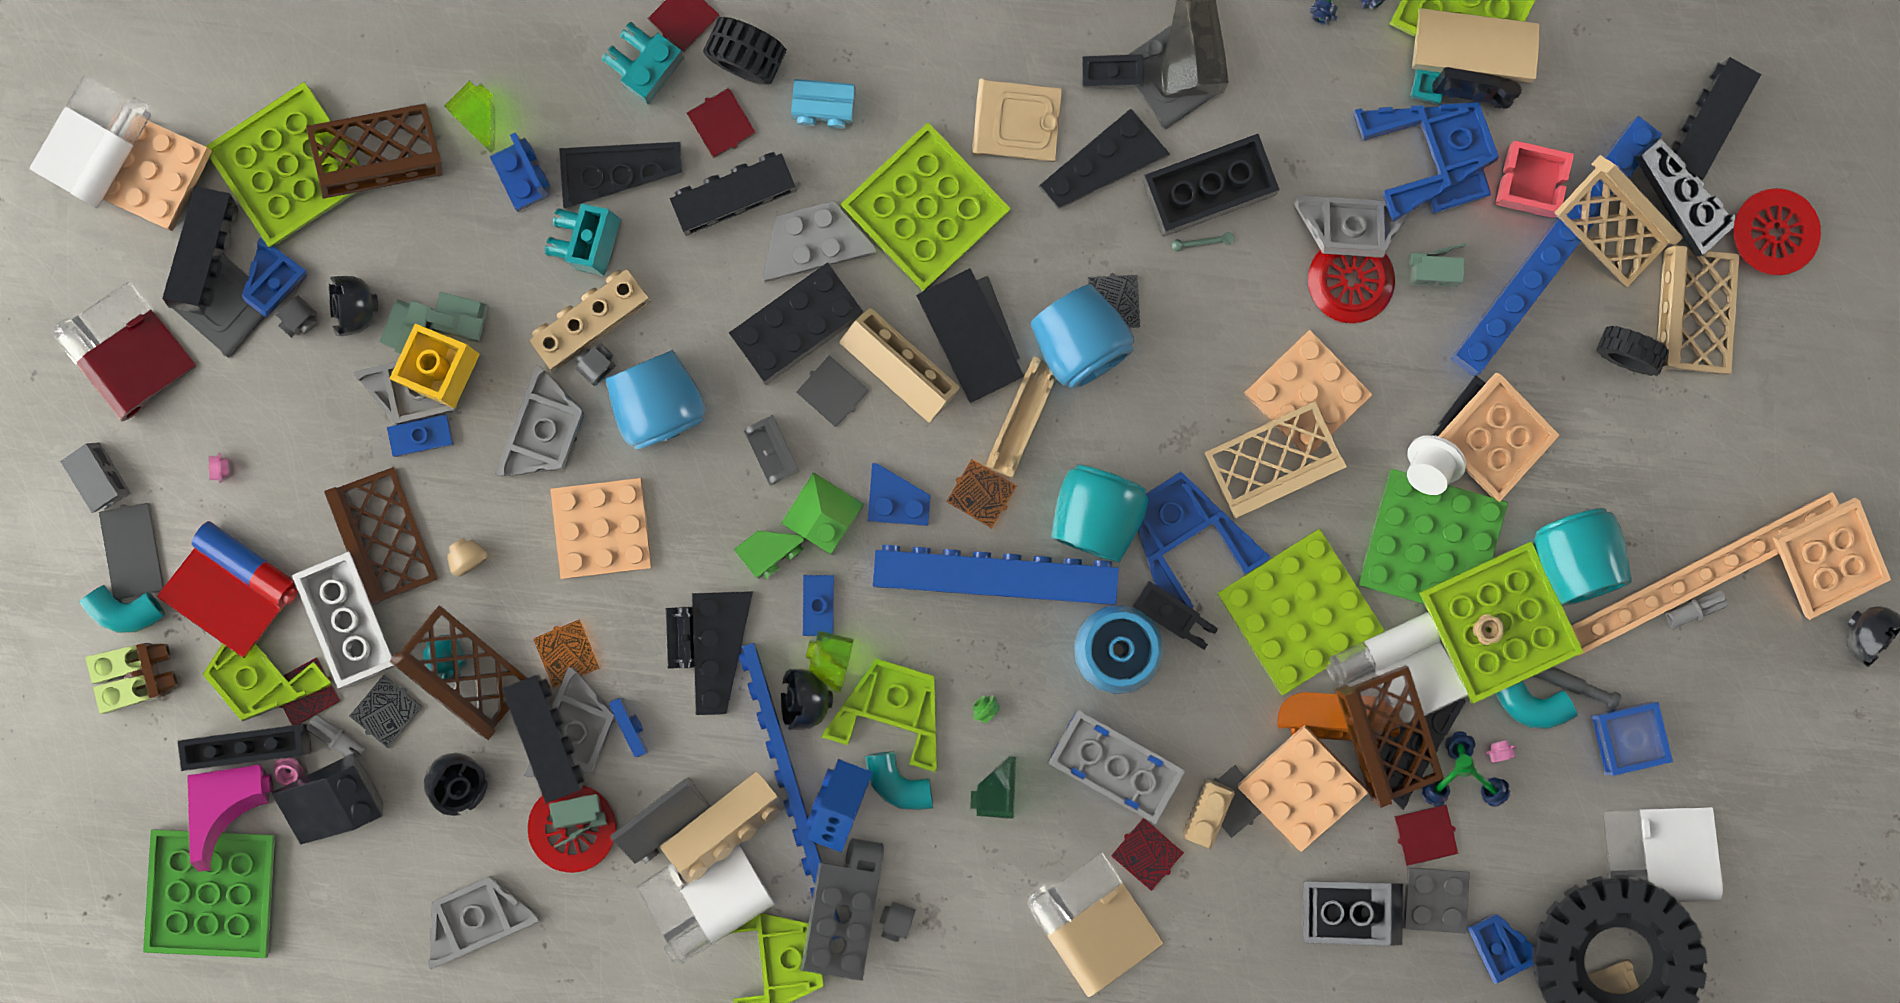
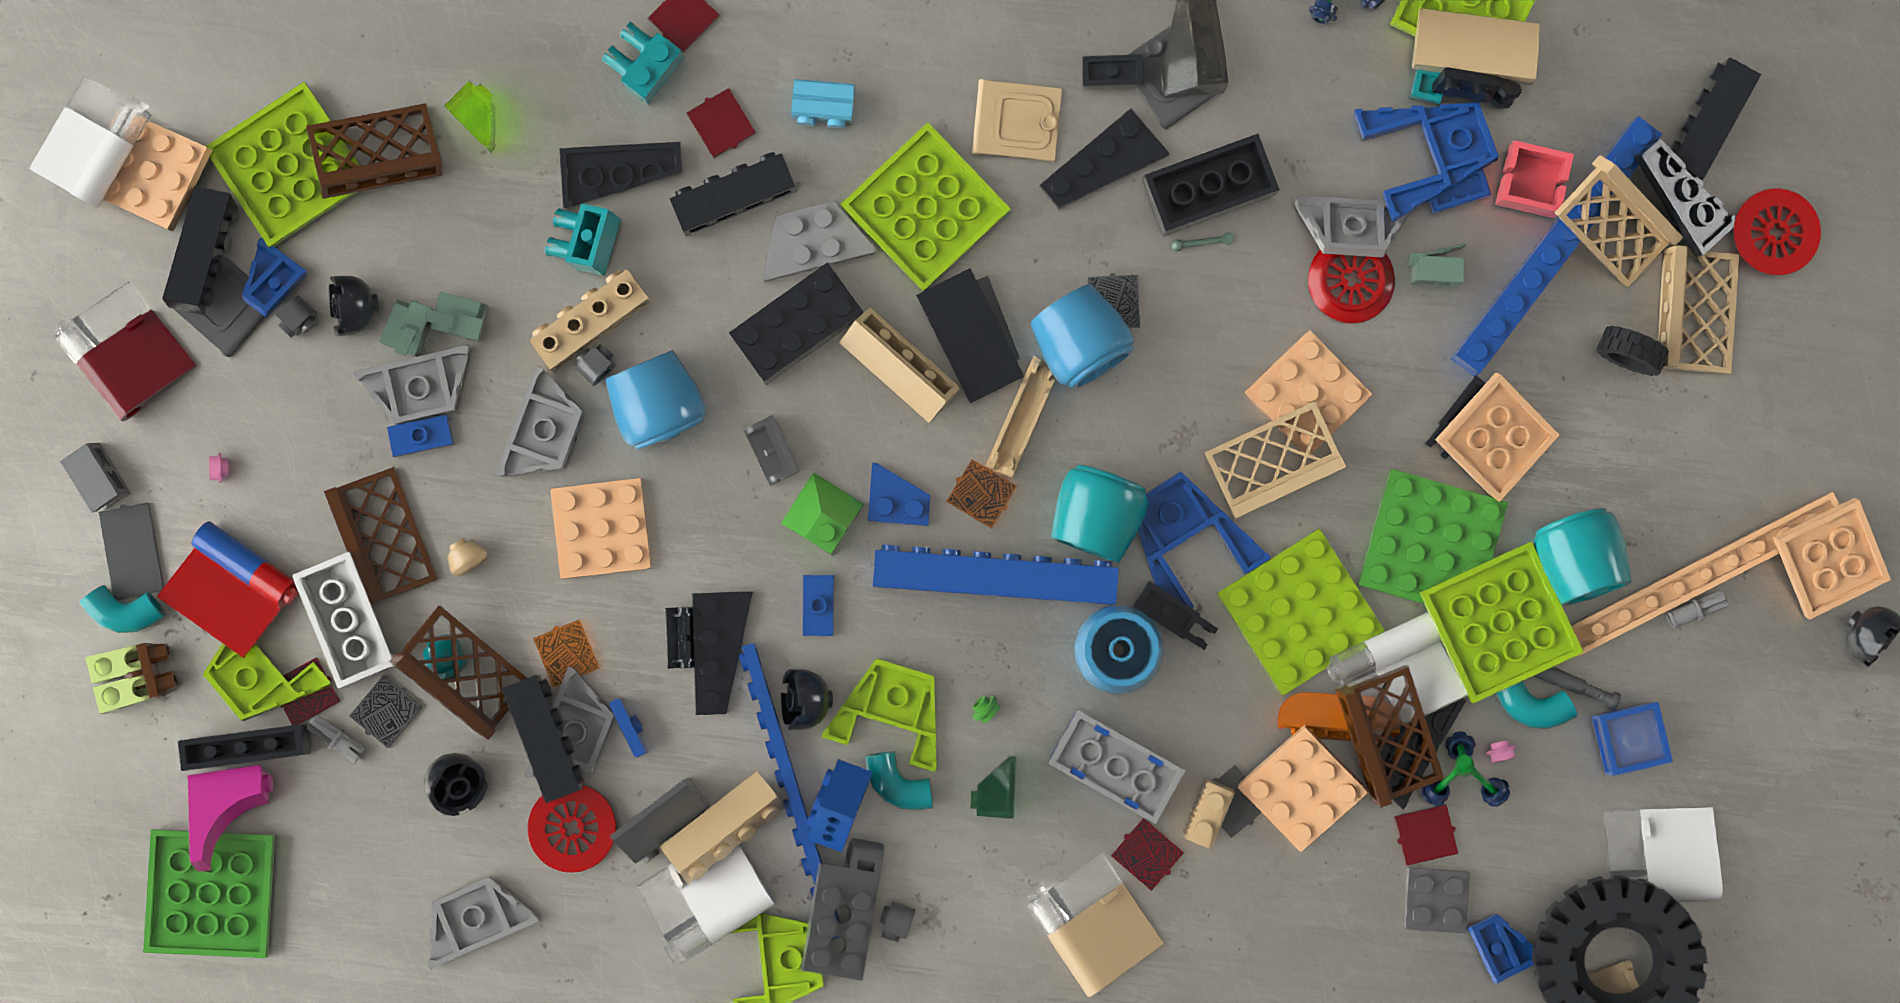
(286, 777): bright pink plate -> none
(330, 800): black slope -> none
(435, 365): yellow slope -> none
(519, 175): blue bracket -> none
(576, 813): sand green piece -> none
(744, 50): black tyre -> none
(766, 549): bright green slope -> none
(829, 658): clear neon green slope -> none
(832, 391): dark grey piece -> none
(1353, 913): black slope -> none
(1434, 464): white piece -> none
(1496, 626): tan plate -> none

